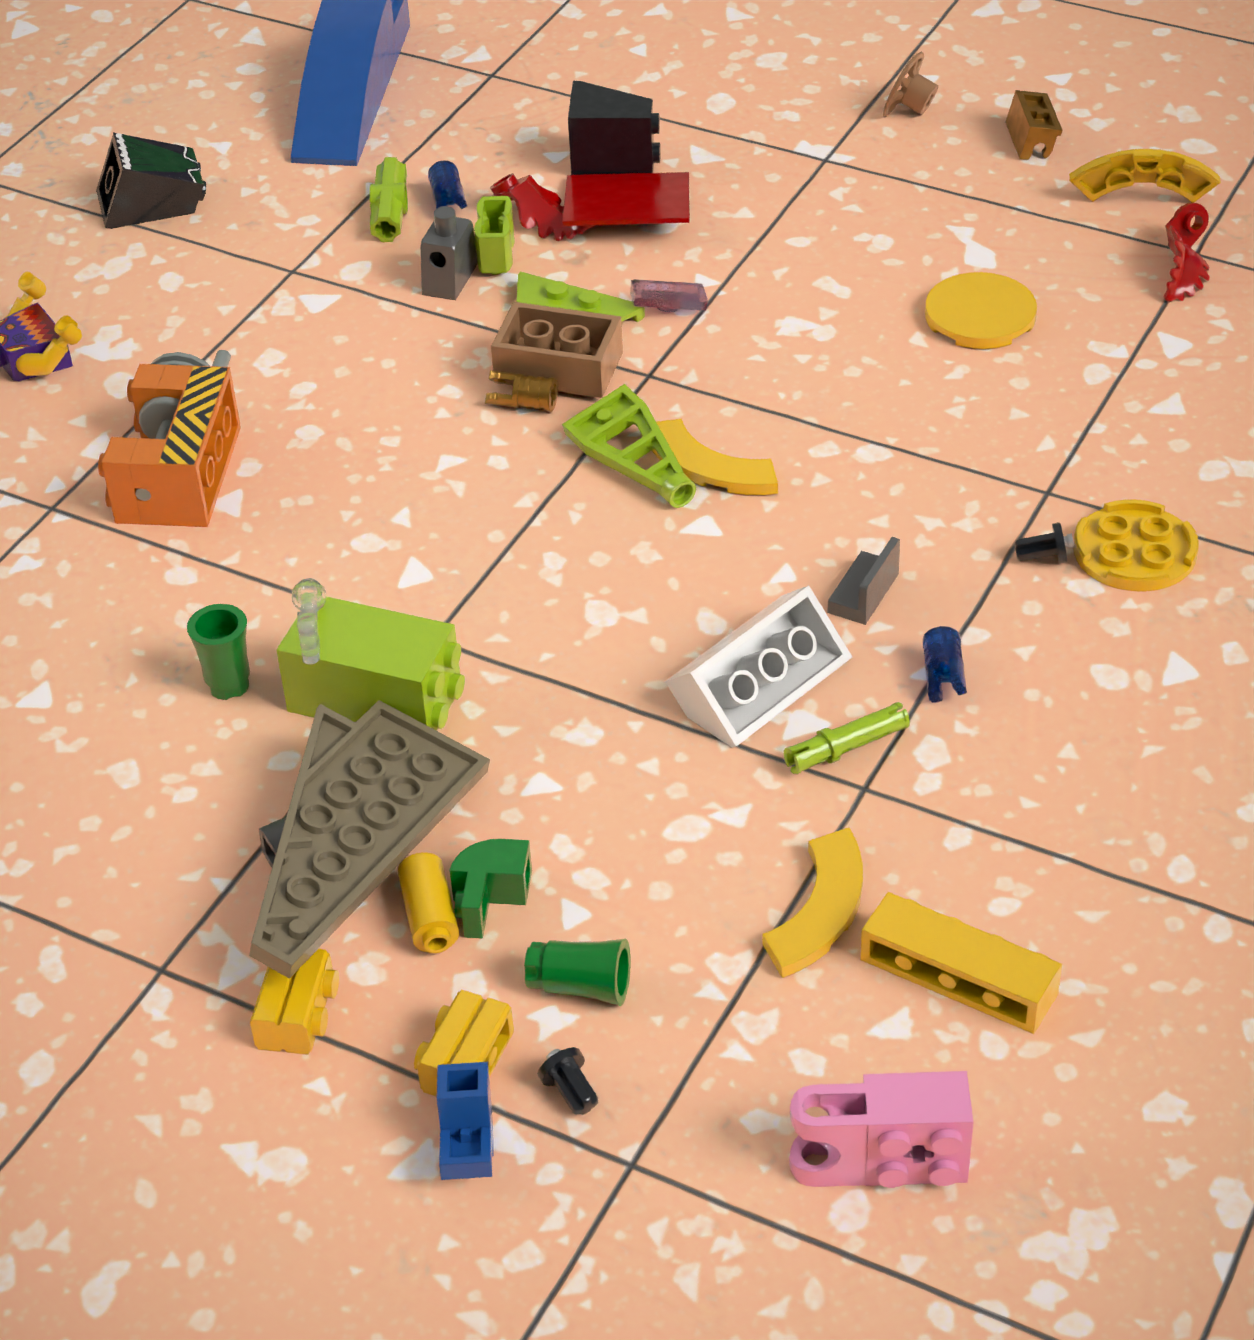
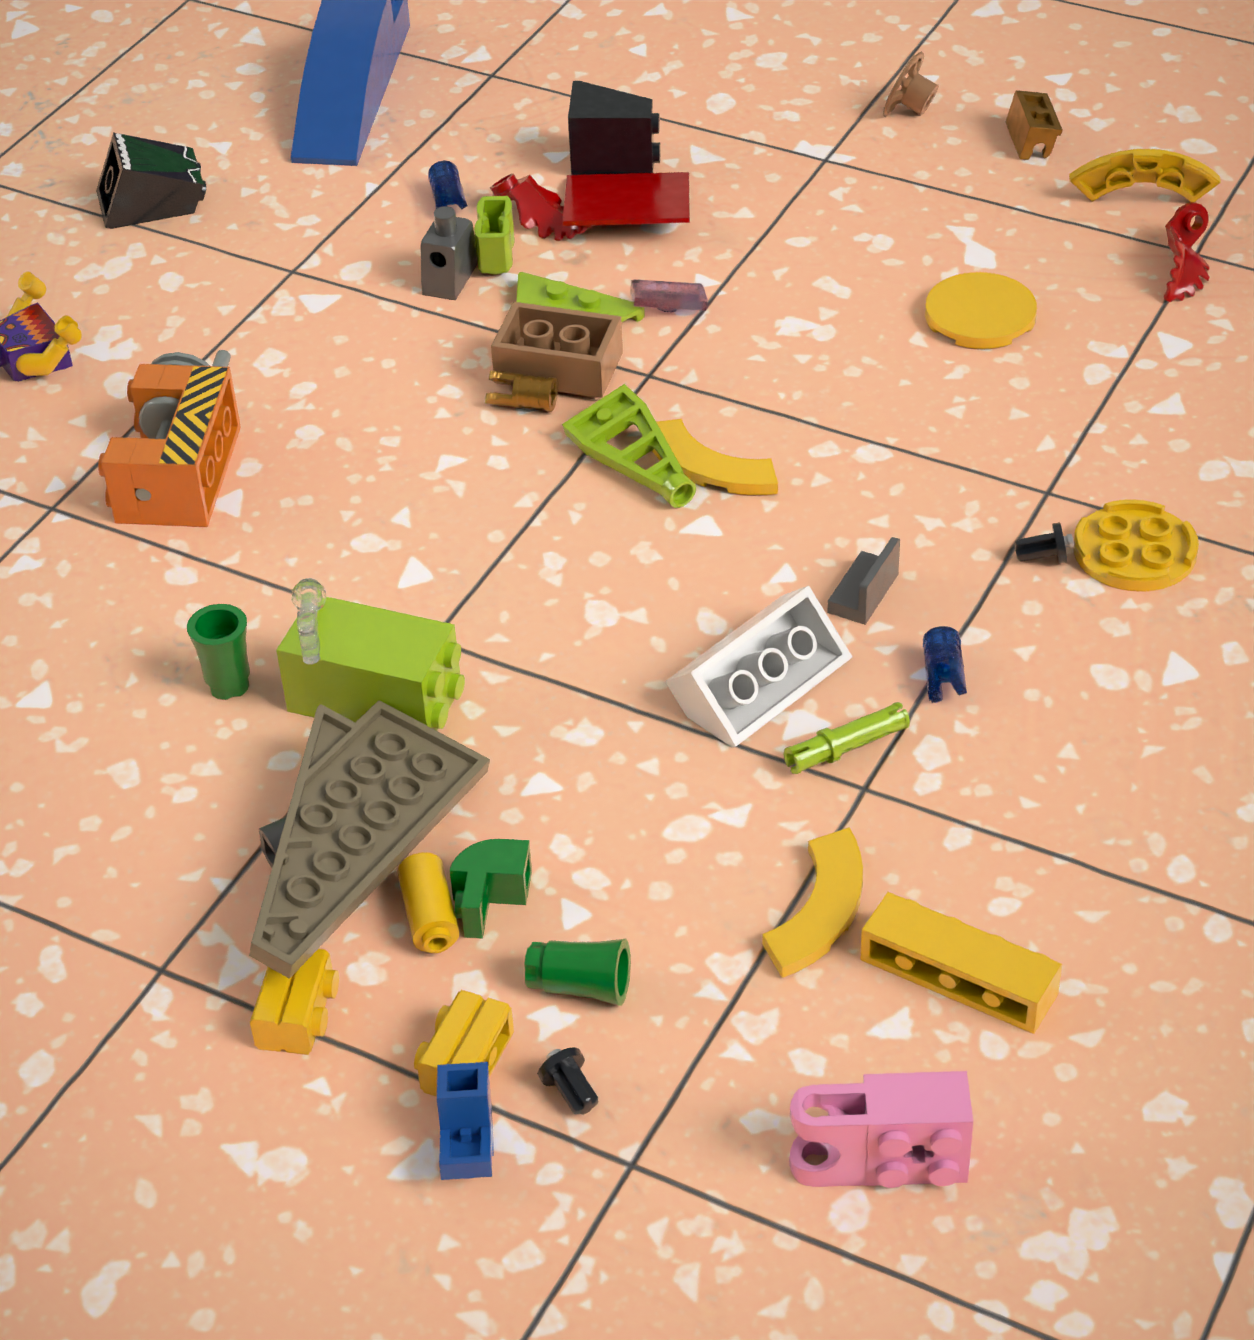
(388, 199): lime piece -> none

